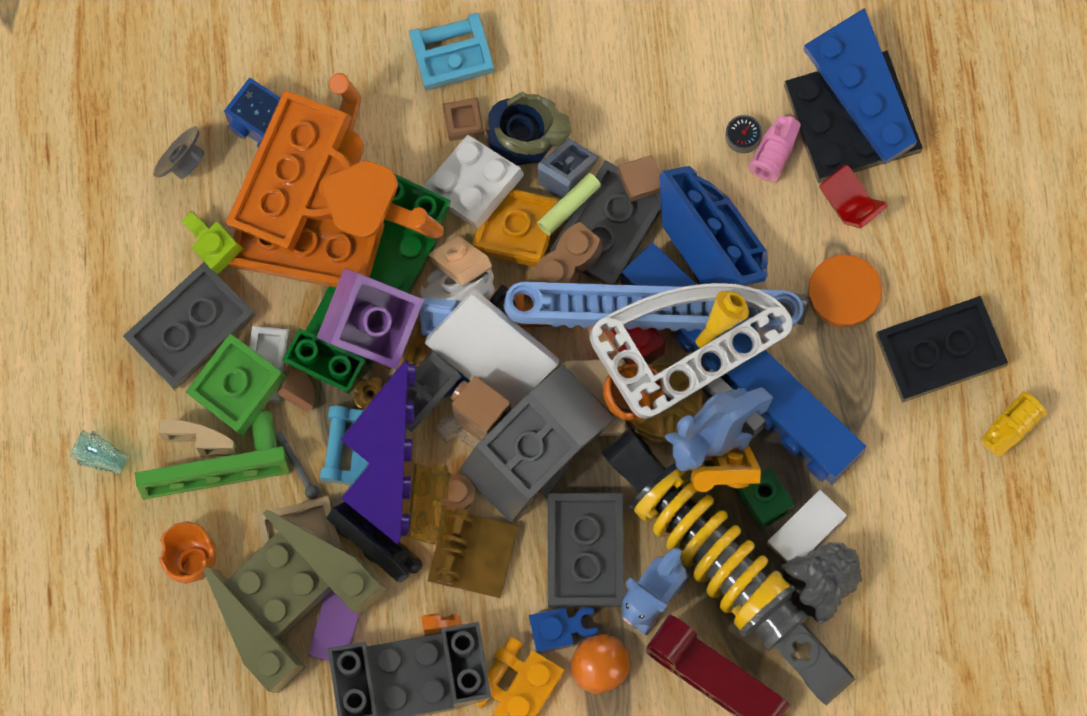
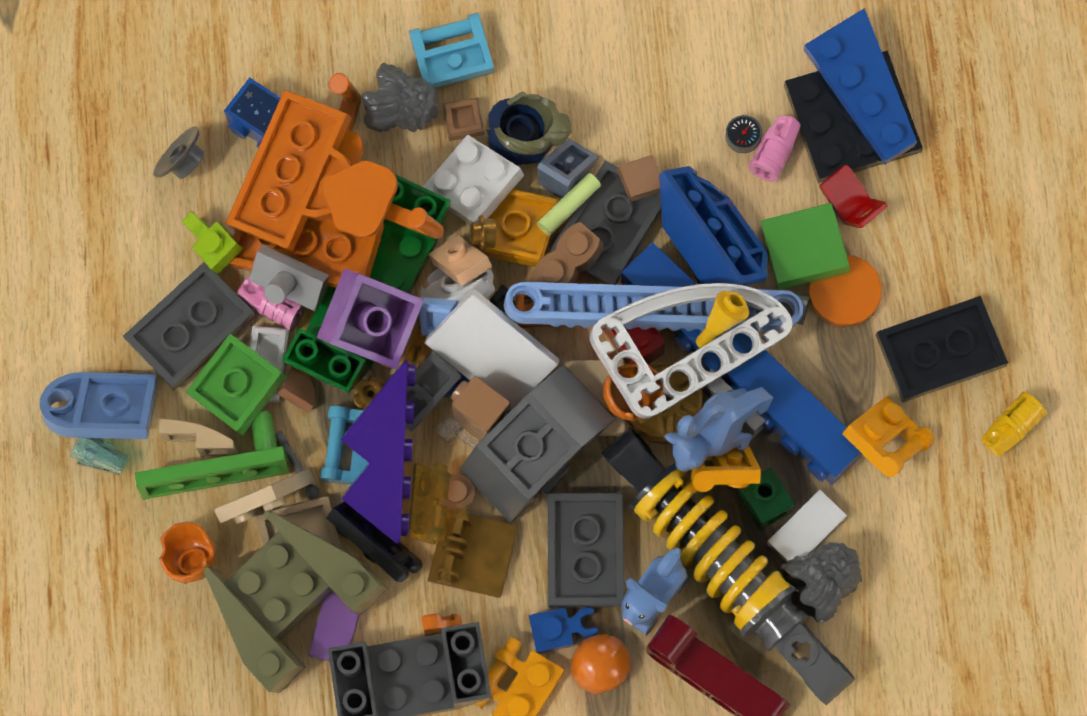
(100, 405): none -> medium blue tile
(268, 497): none -> tan wing
(285, 314): none -> bright pink hinge
(287, 279): none -> light grey tile
(399, 101): none -> dark grey hair
(483, 233): none -> pearl gold plate
(805, 246): none -> bright green tile
(879, 428): none -> light orange plate

